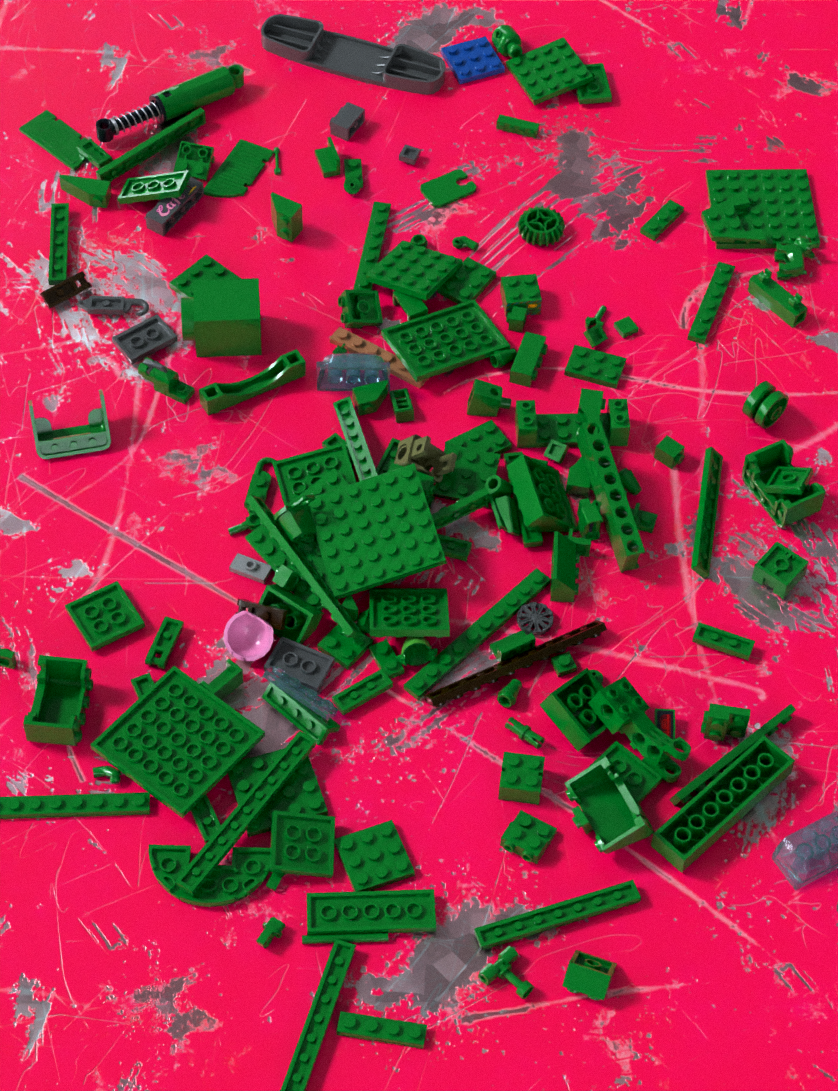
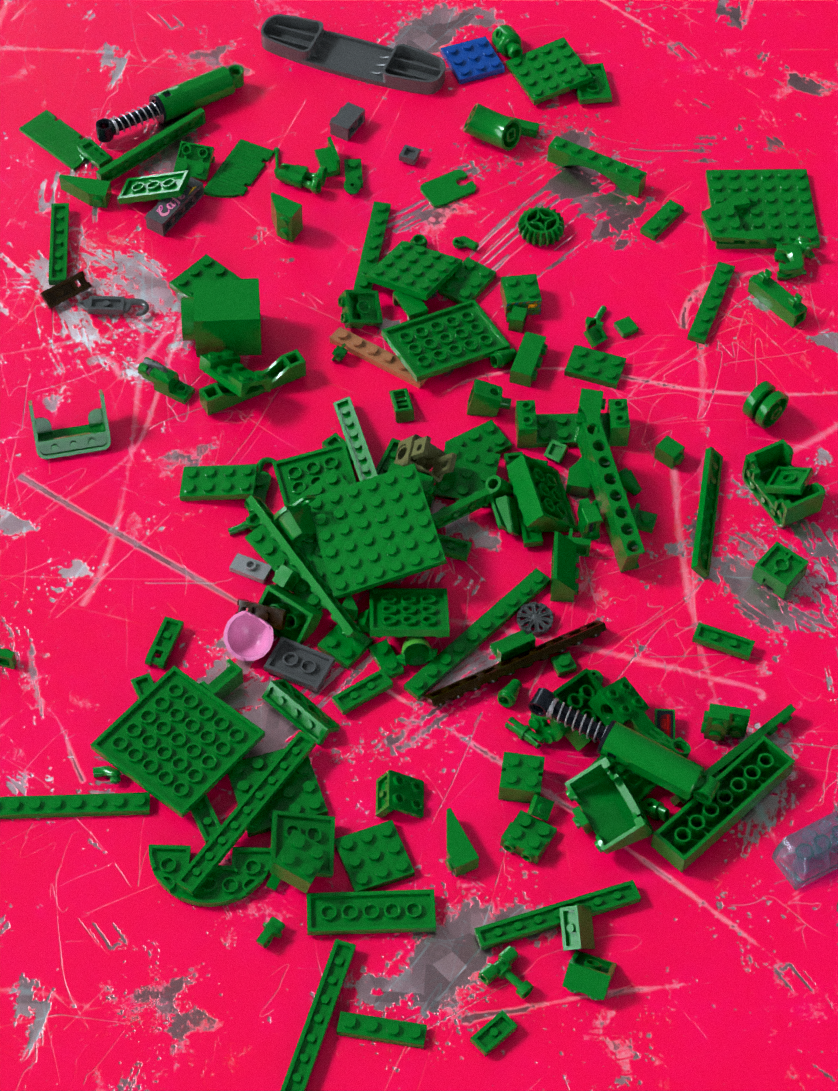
(59, 701): green windscreen -> none
(104, 616): green plate -> none
(144, 339): dark grey plate -> none
(218, 482): none -> green plate
(229, 372): none -> green piece
(299, 861): none -> green brick
(301, 177): none -> green piece
(304, 695): clear light blue plate -> none
(350, 938): green bar -> none
(351, 370): clear light blue windscreen -> none
(369, 397): green slope -> none
(399, 793): none -> green bracket
(459, 851): none -> green slope
(493, 127): none -> green brick
(493, 1033): none -> green plate
(540, 807): none -> green plate
(551, 732): none -> green plate
(577, 927): none -> green panel
(624, 176): none -> green arch
(632, 750): none -> green piece
(655, 809): none -> green piece

